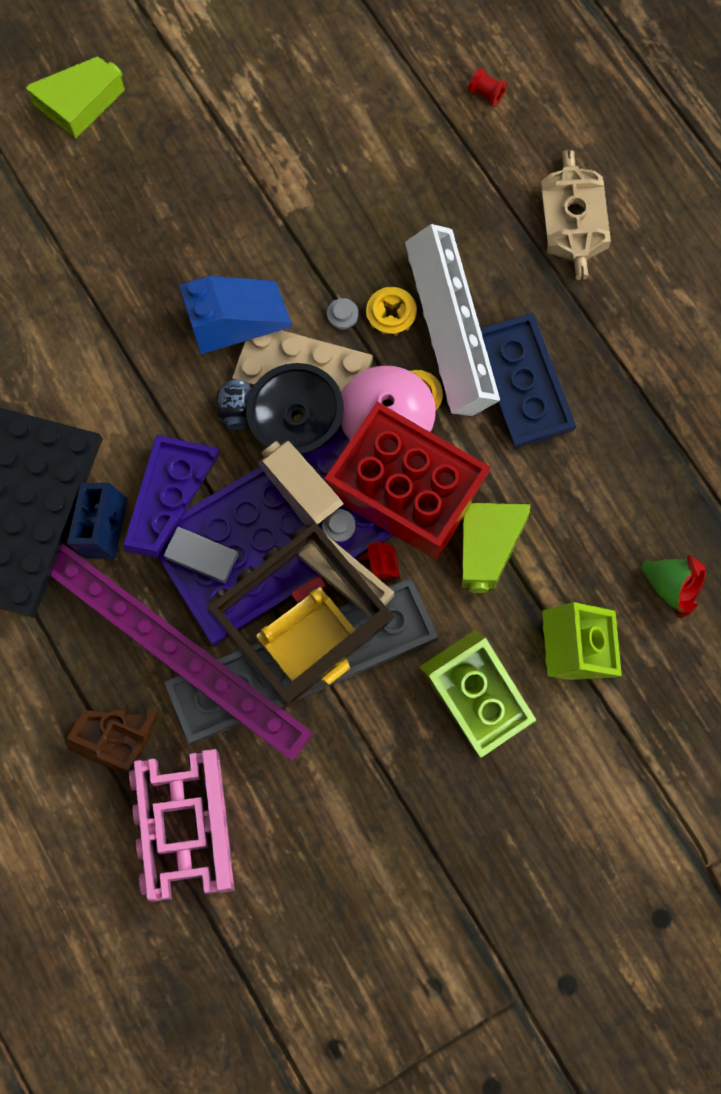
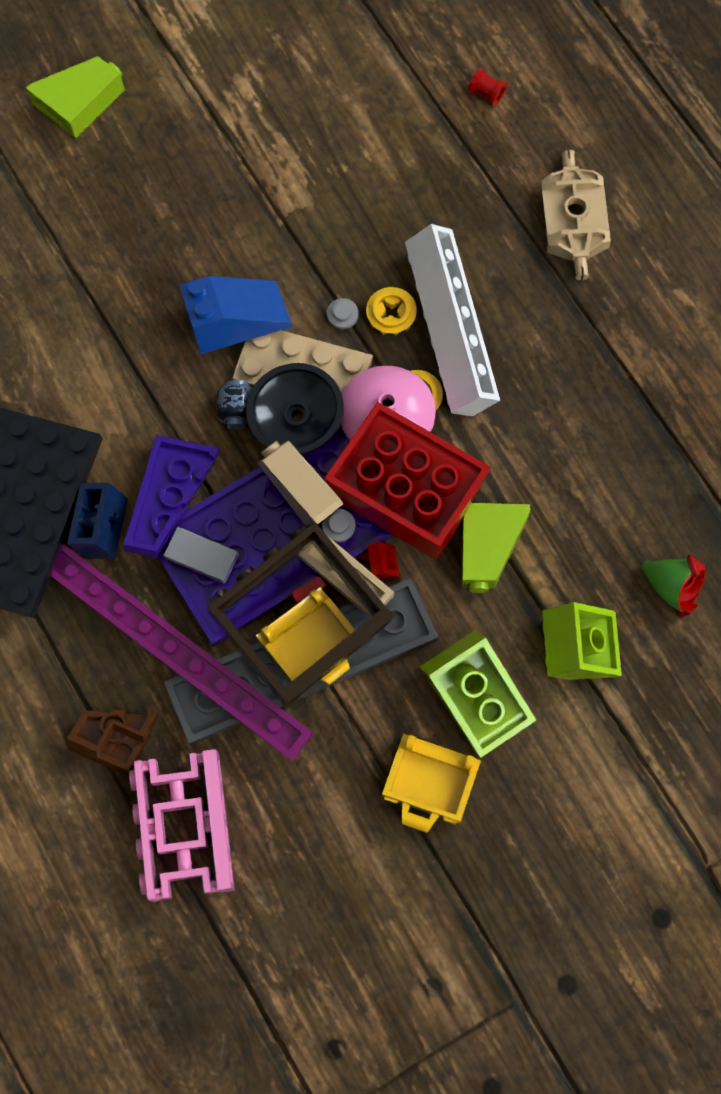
(430, 781): none -> yellow piece
(526, 382): dark blue plate -> none

